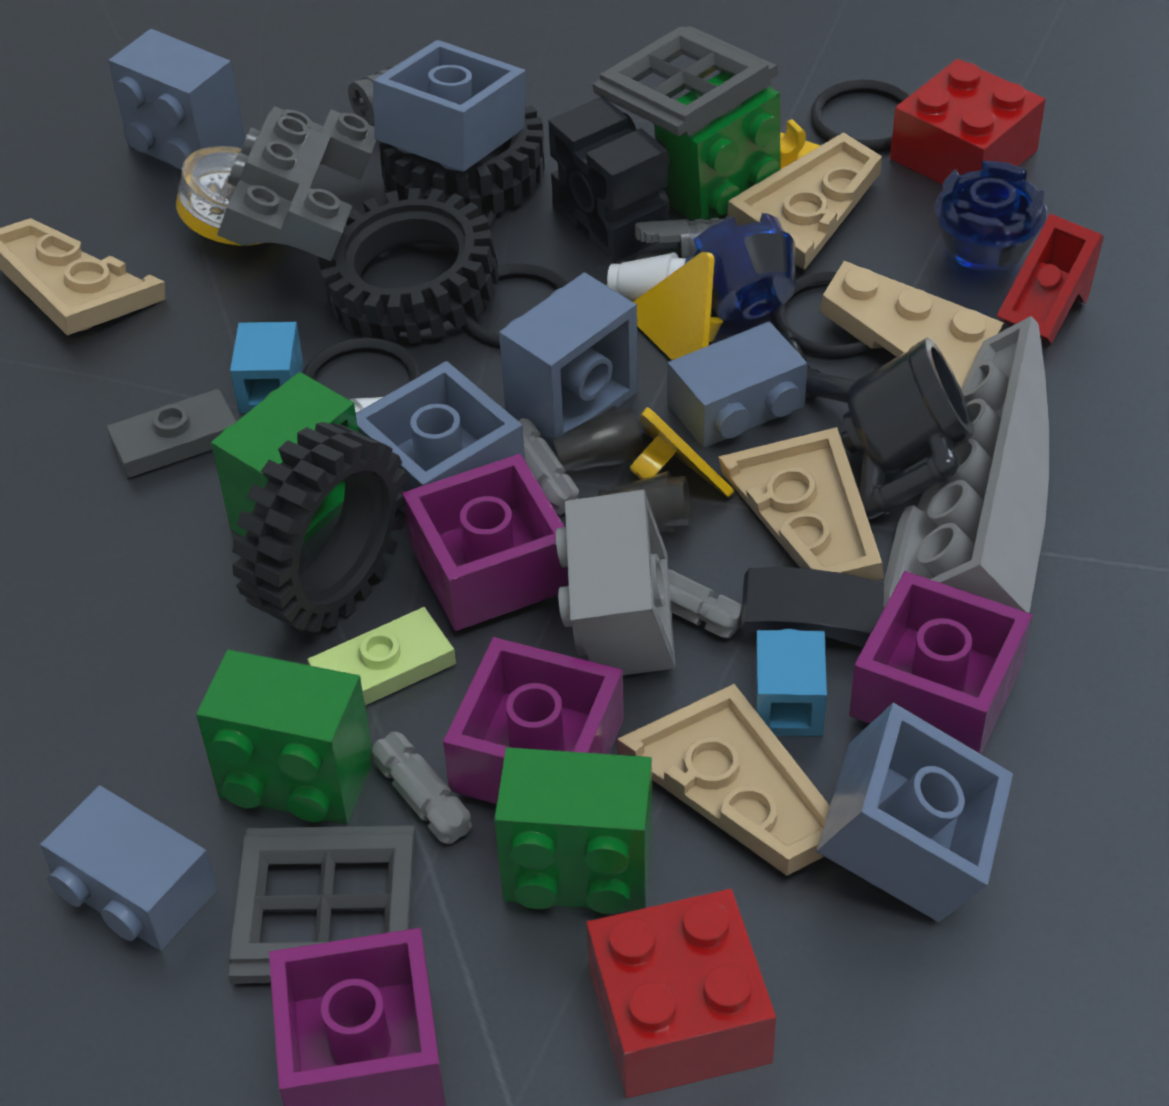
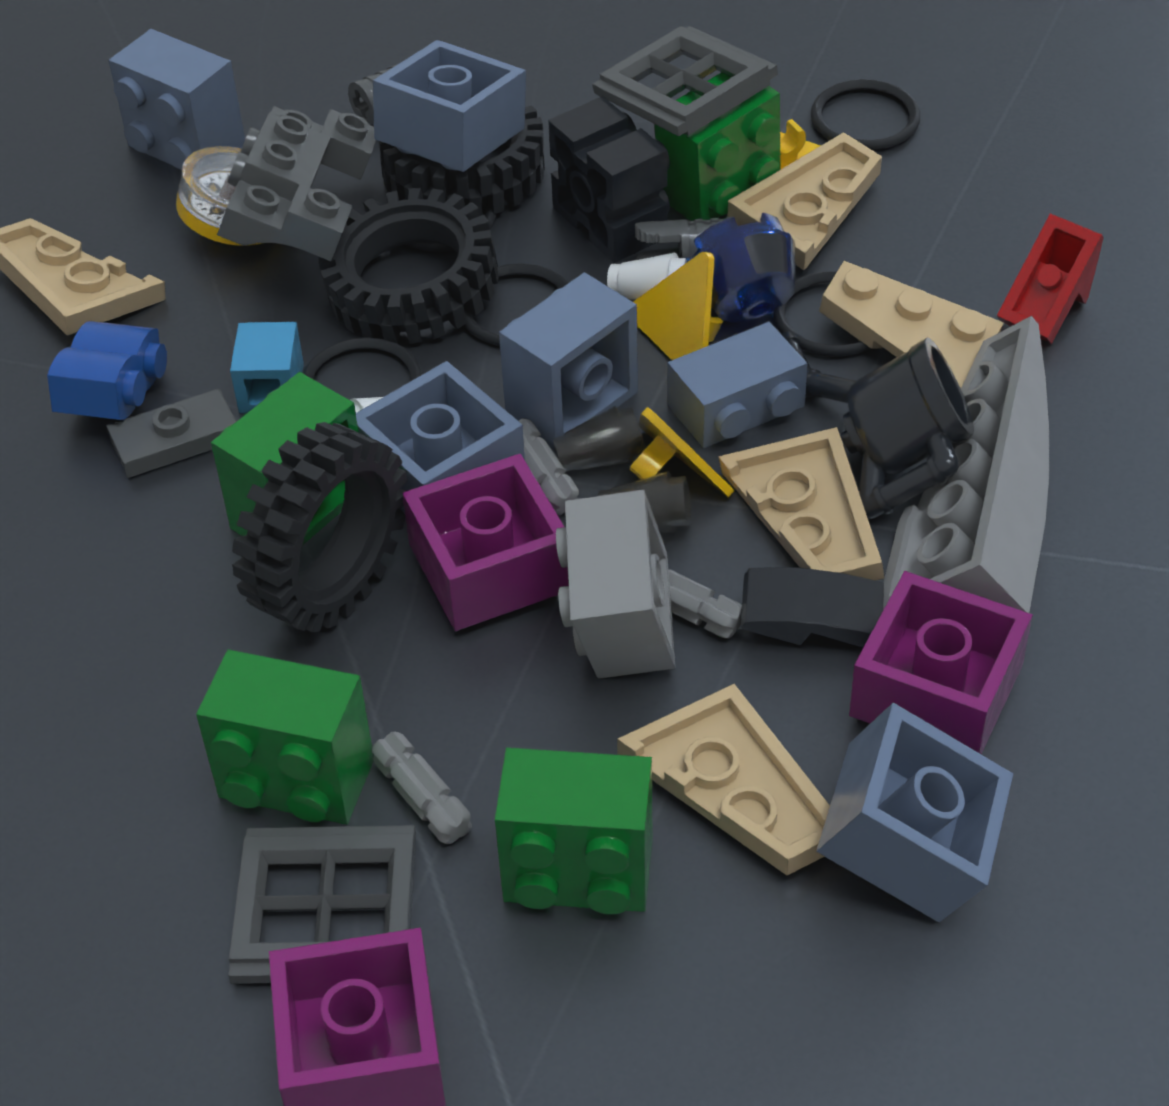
(106, 370): none -> blue brick
(128, 868): sand blue brick -> none
(391, 655): yellowish green plate -> none
(529, 702): magenta brick -> none
(680, 993): red brick -> none
(791, 681): dark azure brick -> none
(965, 120): red brick -> none
(990, 215): clear blue cone -> none

